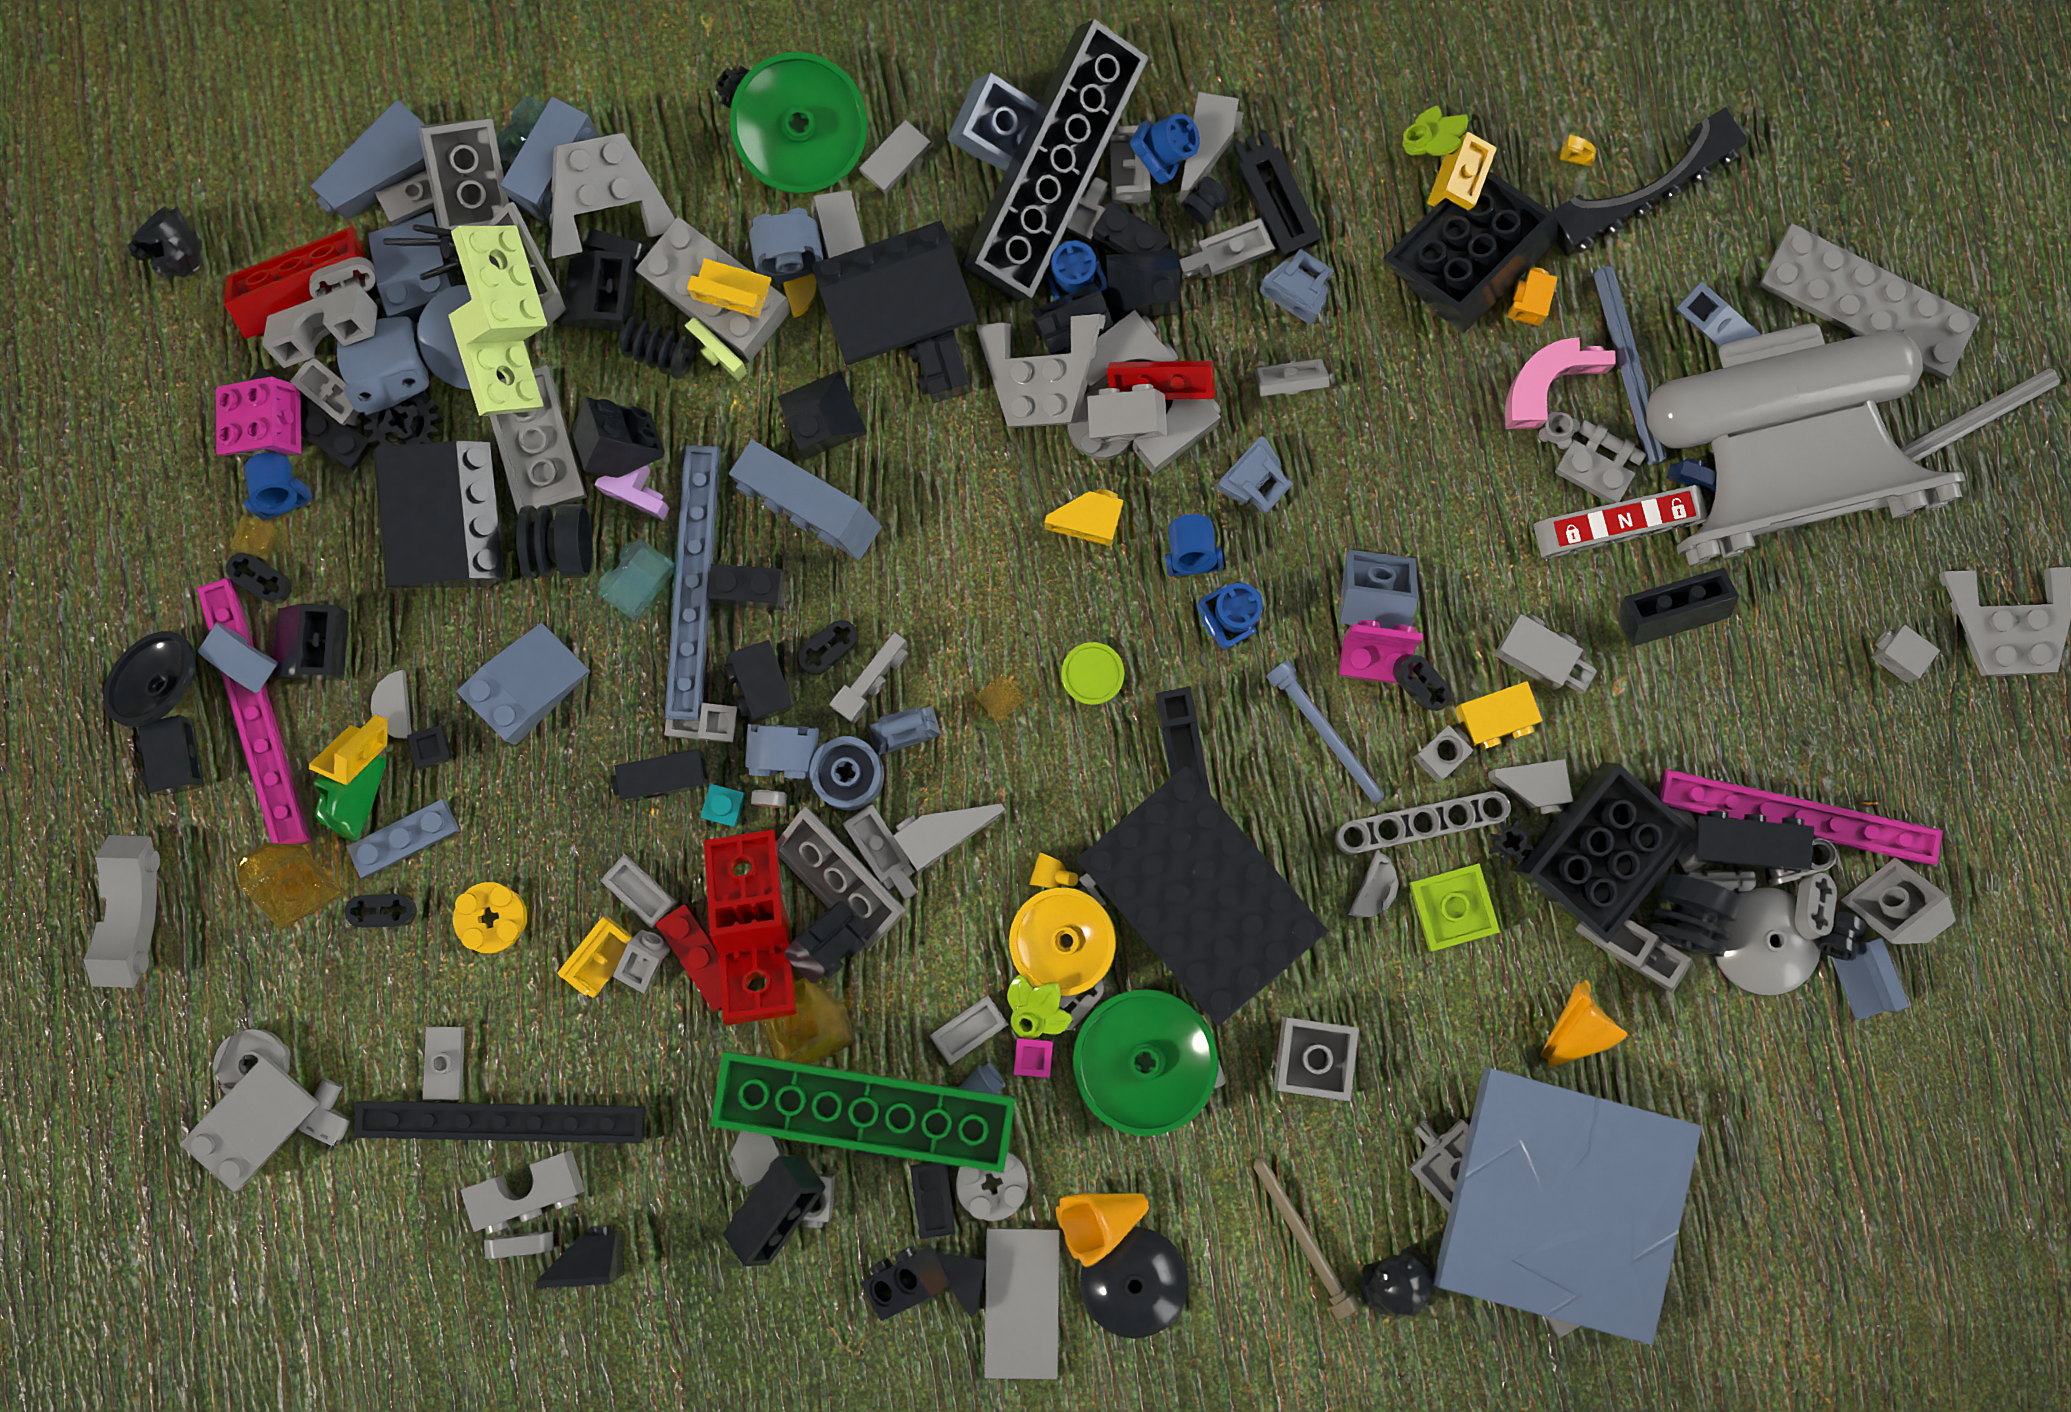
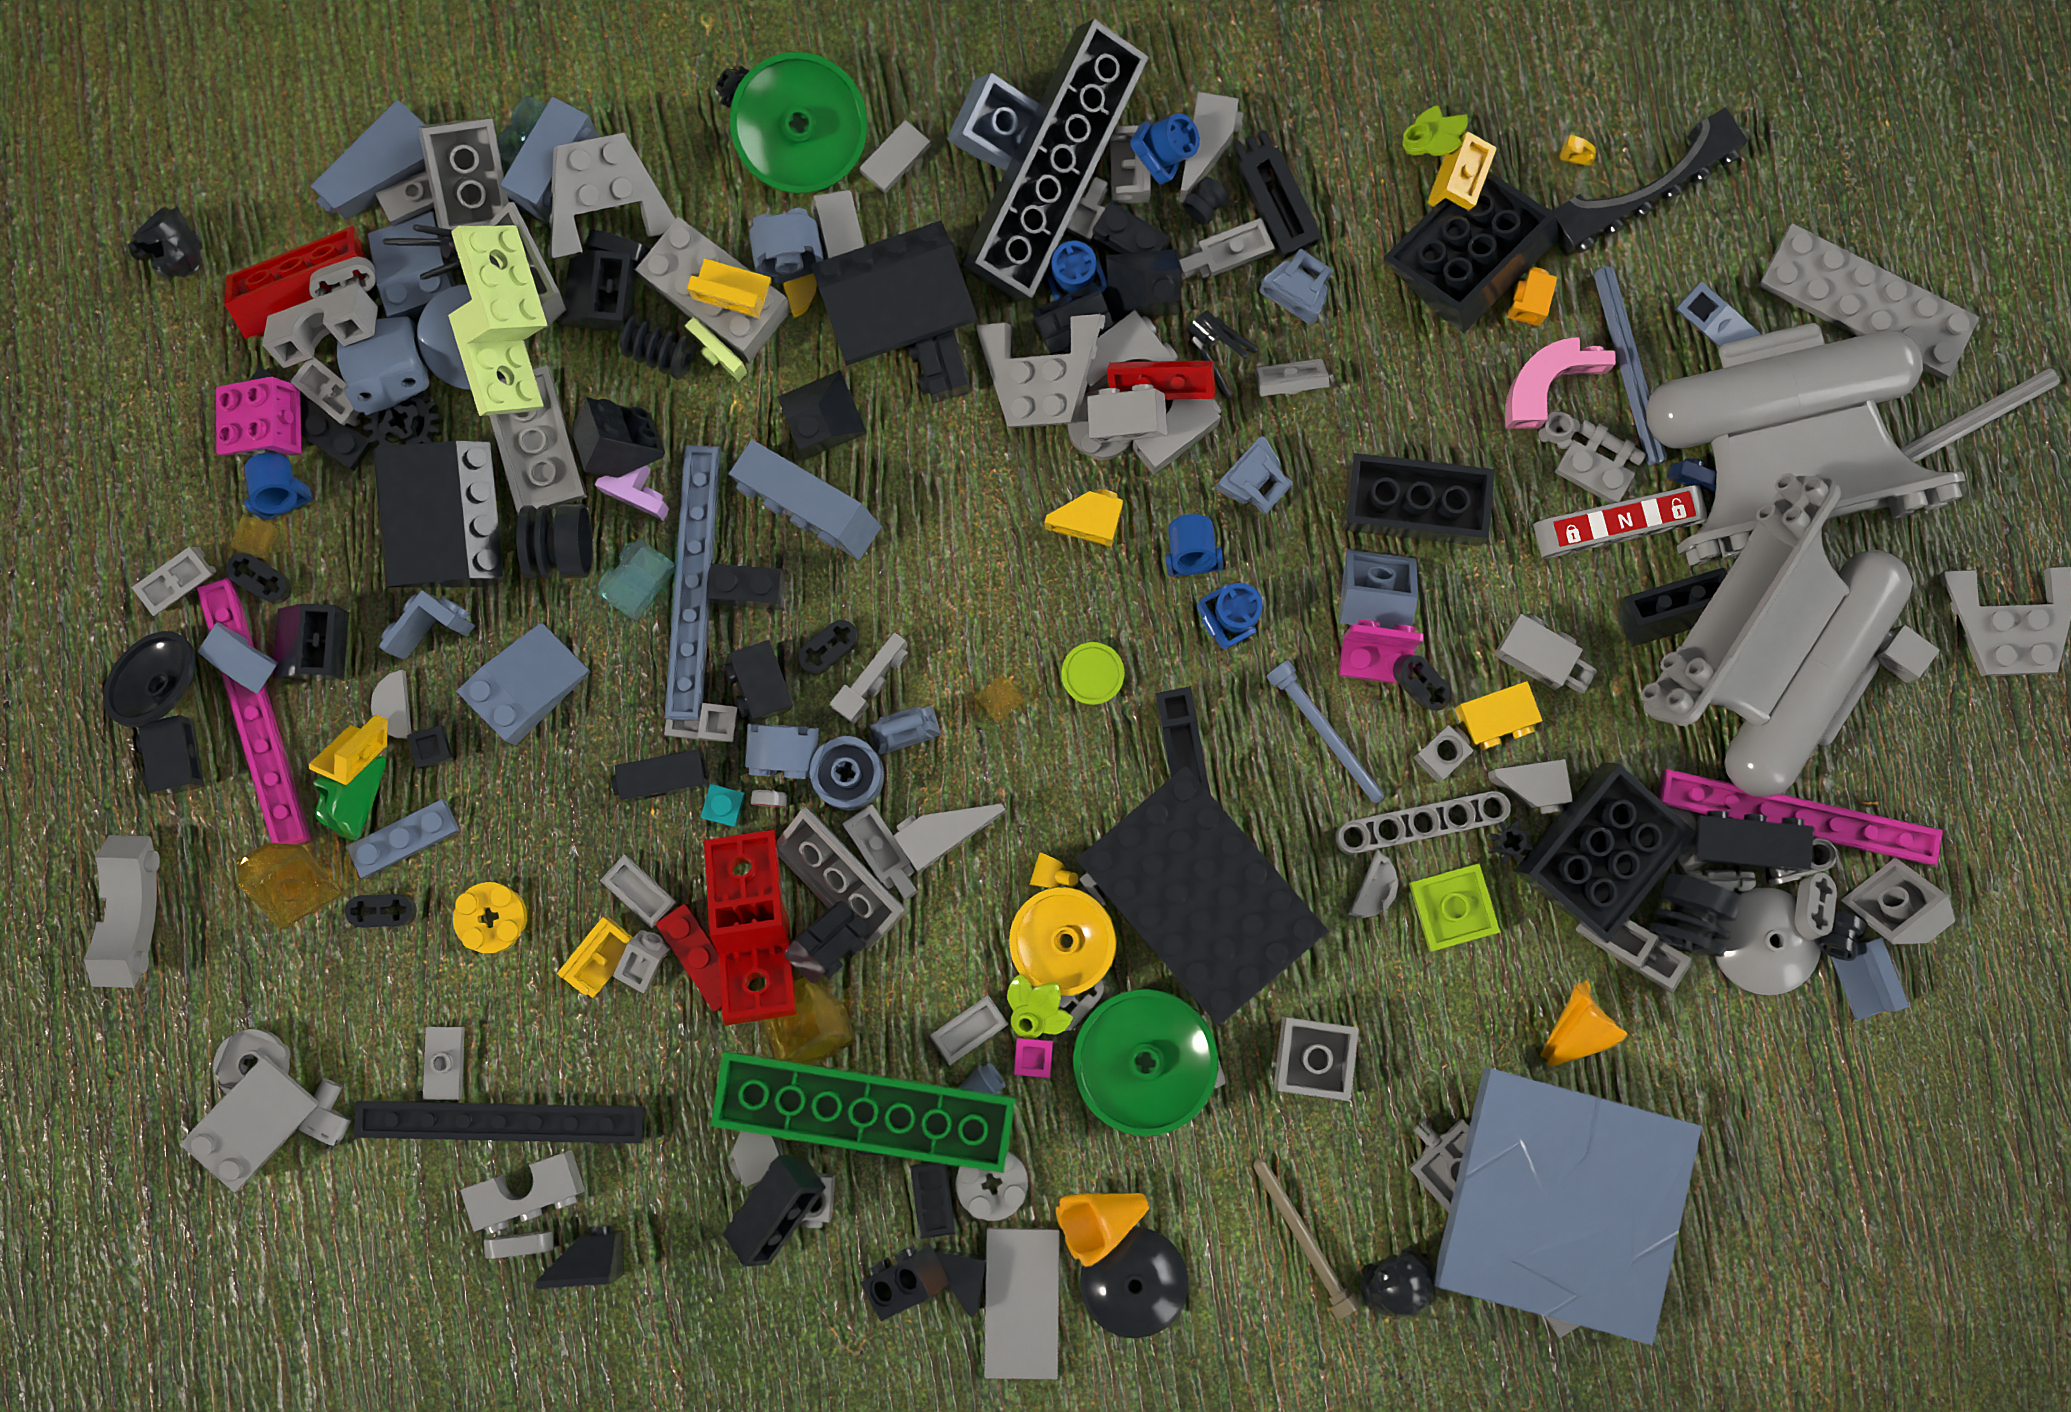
(173, 580): none -> light grey hinge
(419, 616): none -> sand blue bracket
(1210, 330): none -> black plant
(1418, 499): none -> black brick
(1784, 640): none -> light grey piece

